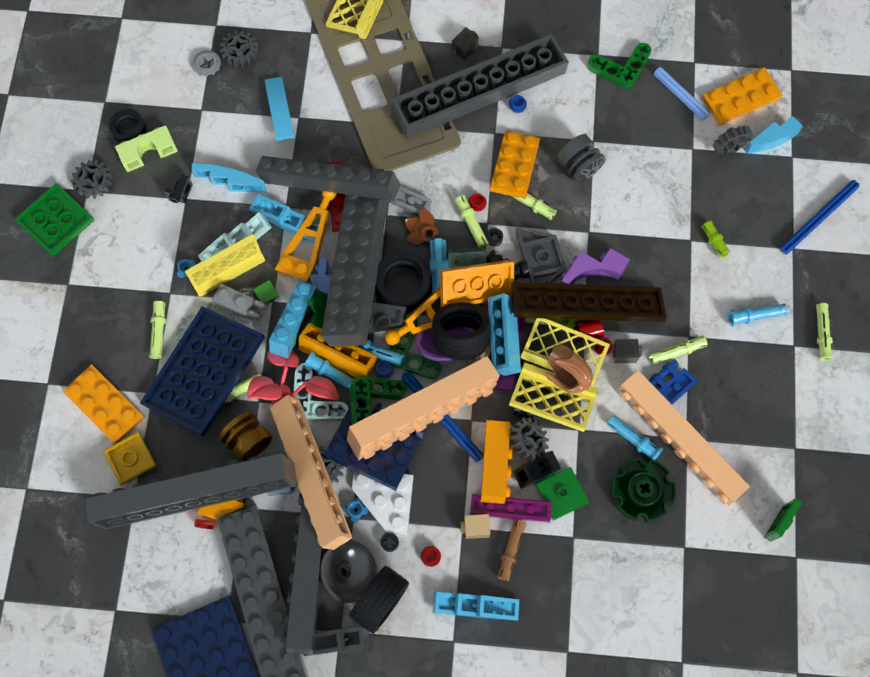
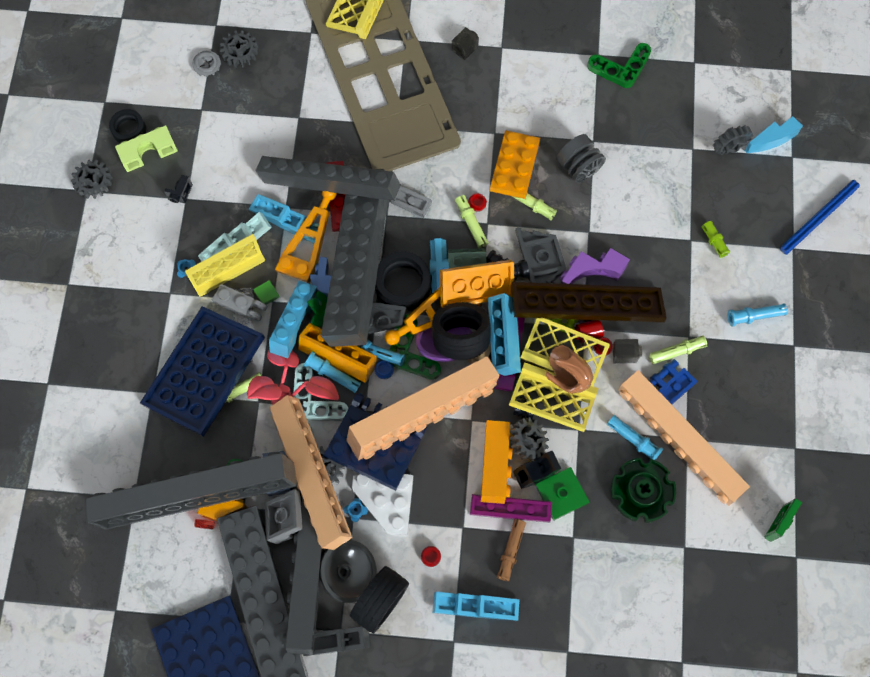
(54, 219): green plate -> none
(103, 404): light orange plate -> none
(129, 458): yellow plate -> none
(158, 321): yellowish green pin -> none
(236, 180): medium azure slope -> none
(245, 437): pearl gold wheel -> none
(279, 108): medium azure slope -> none
(283, 517): none -> light grey plate
(369, 392): green beam -> none
(385, 546): black bush -> none
(419, 227): dark orange plate -> none
(447, 422): blue axle -> none
(476, 526): tan brick -> none
(479, 86): dark grey brick -> none
(498, 232): black bush -> none
(517, 104): blue plate -> none
(681, 93): light blue axle -> none
(742, 96): light orange plate -> none
(824, 343): yellowish green pin -> none

